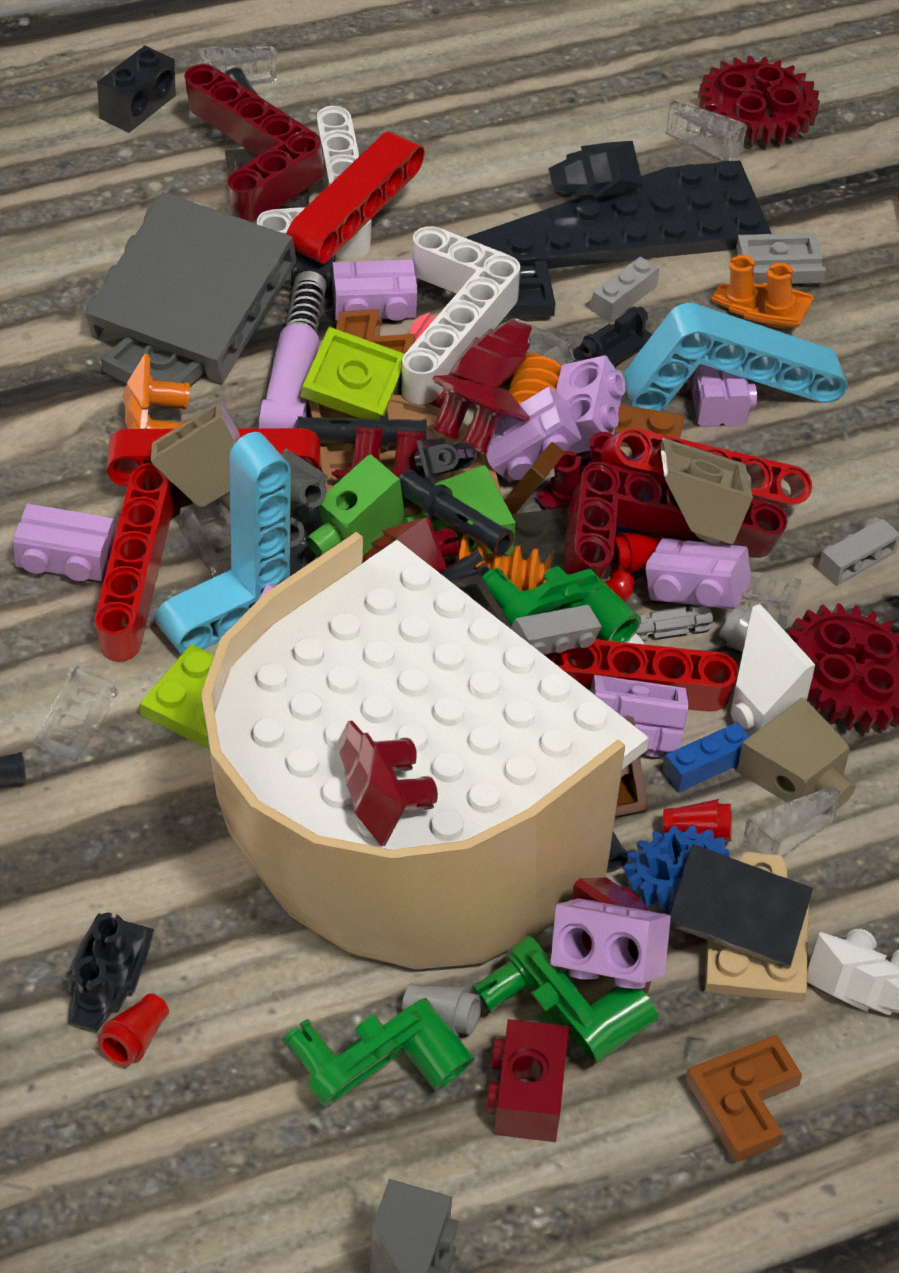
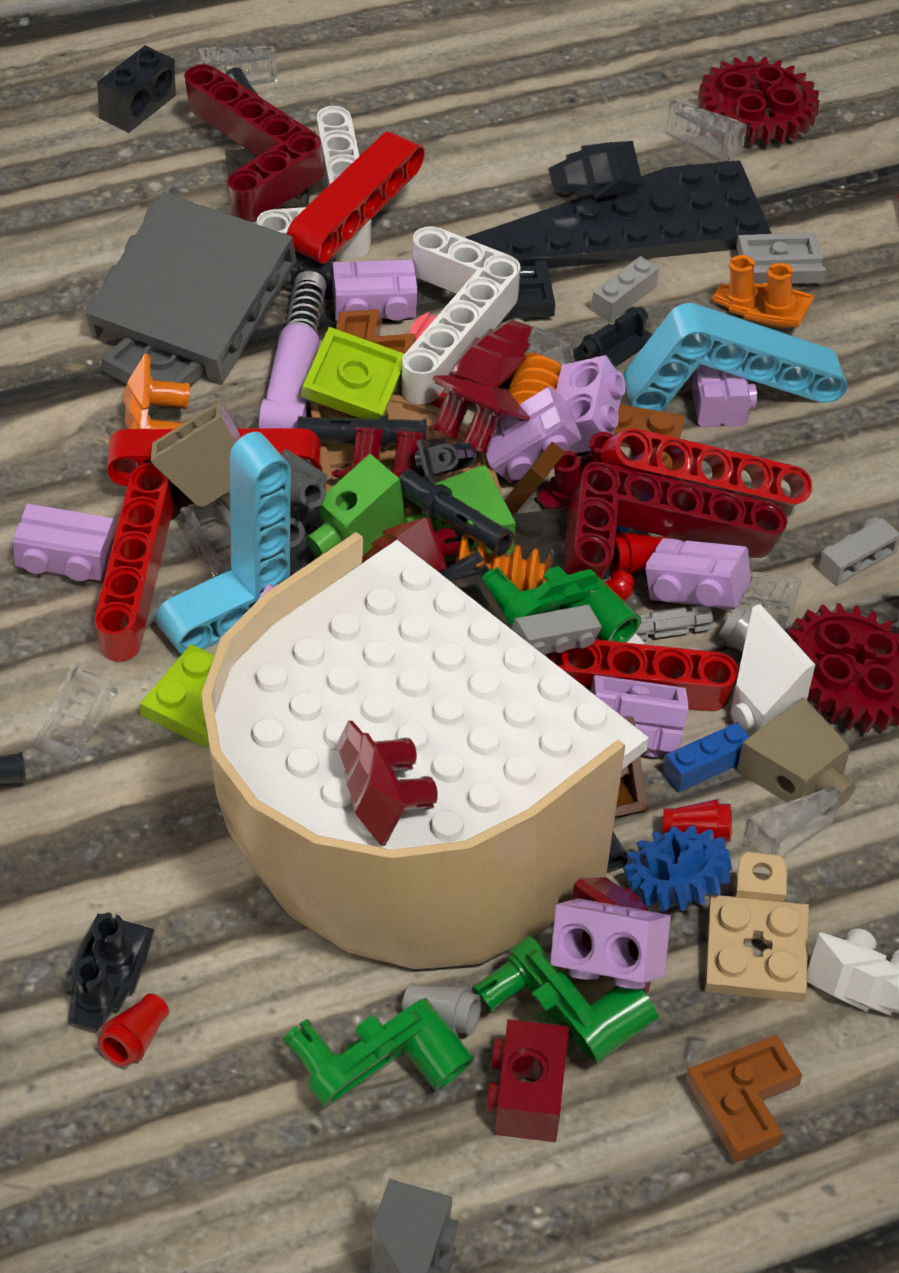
(708, 490): dark tan slope -> none
(740, 906): black piece -> none

